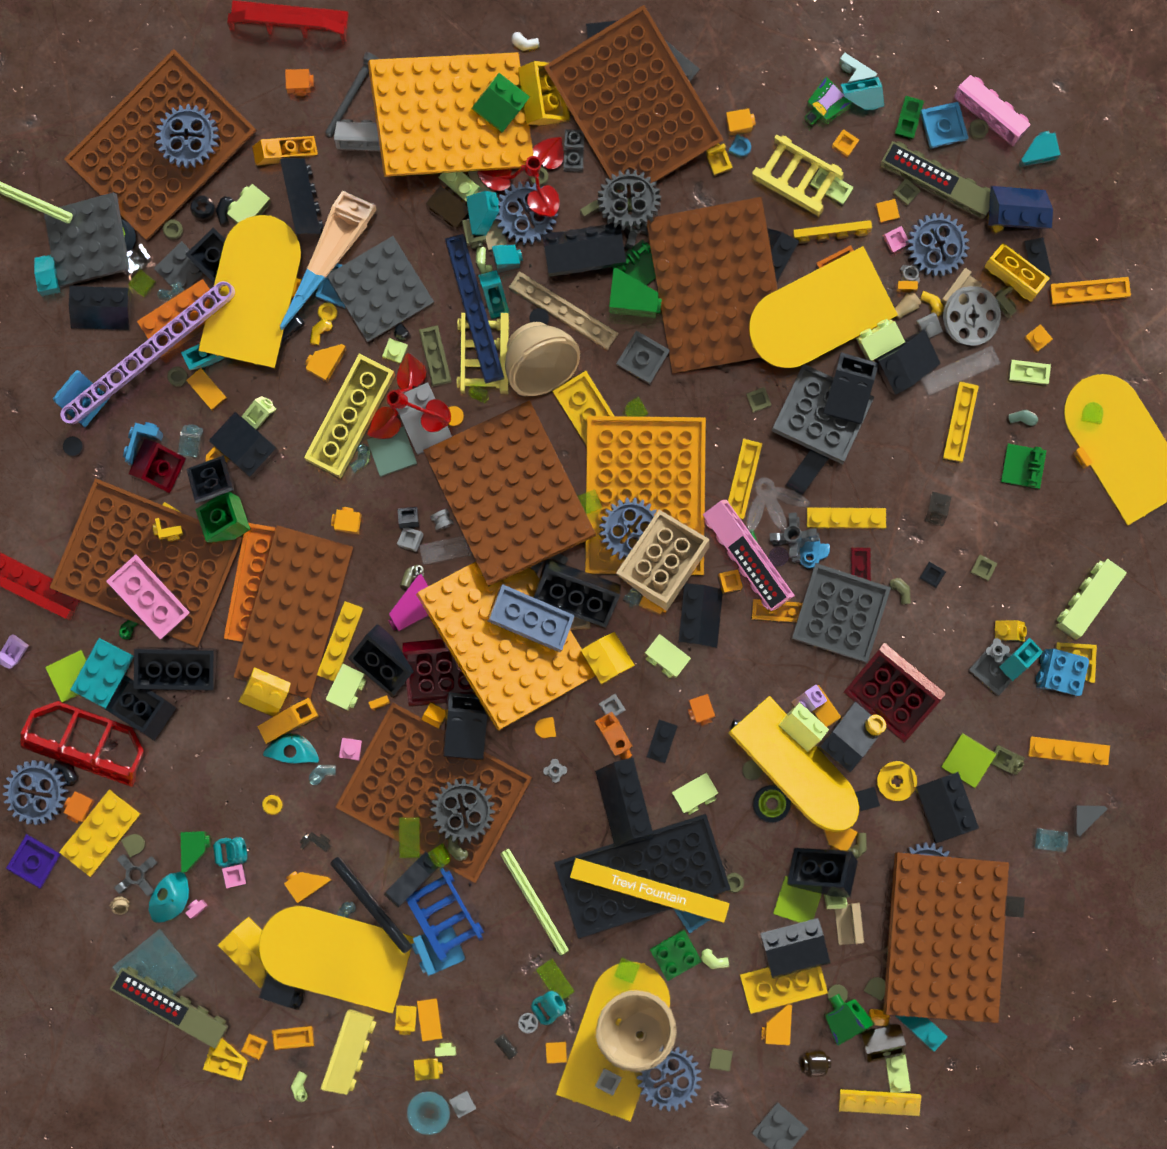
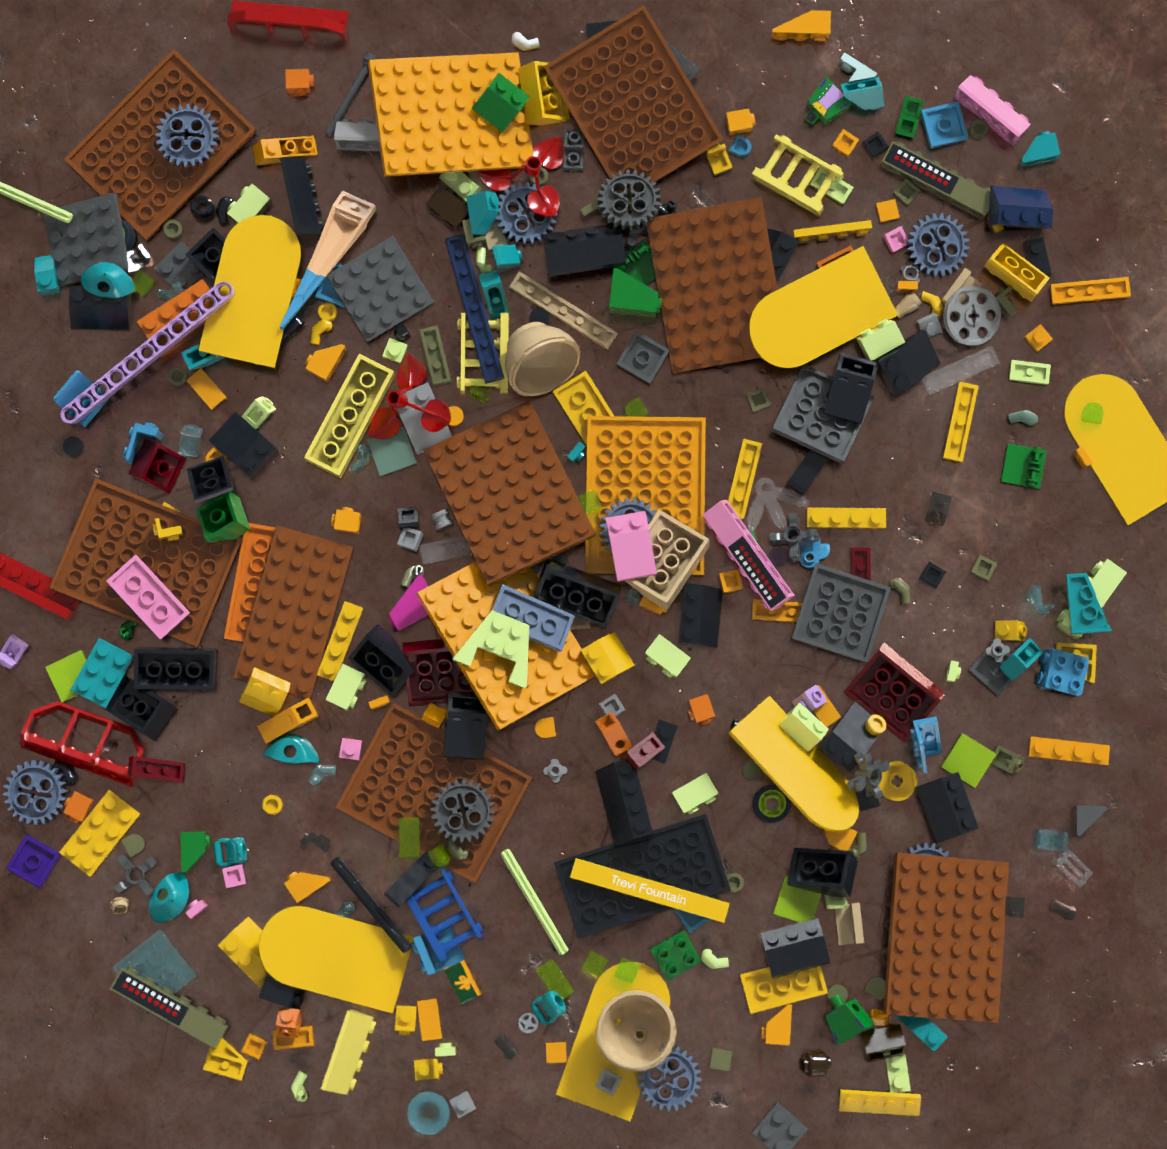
(117, 279): none -> teal piece
(155, 769): none -> dark red plate
(288, 1022): none -> orange brick
(462, 982): none -> dark green piece
(503, 638): none -> yellowish green wing
(577, 453): none -> teal plate
(595, 963): none -> clear neon green tile
(631, 546): none -> bright pink slope
(644, 751): none -> plate
(668, 208): none -> black arm
(810, 25): none -> light orange slope
(868, 775): none -> dark grey pin
(875, 145): none -> black tile
(926, 740): none -> dark azure bracket
(953, 672): none -> yellowish green plate
(1035, 597): none -> clear light blue bracket
(1063, 859): none -> clear tile
(1063, 909): none -> clear smoke pin
(1083, 606): none -> teal wing

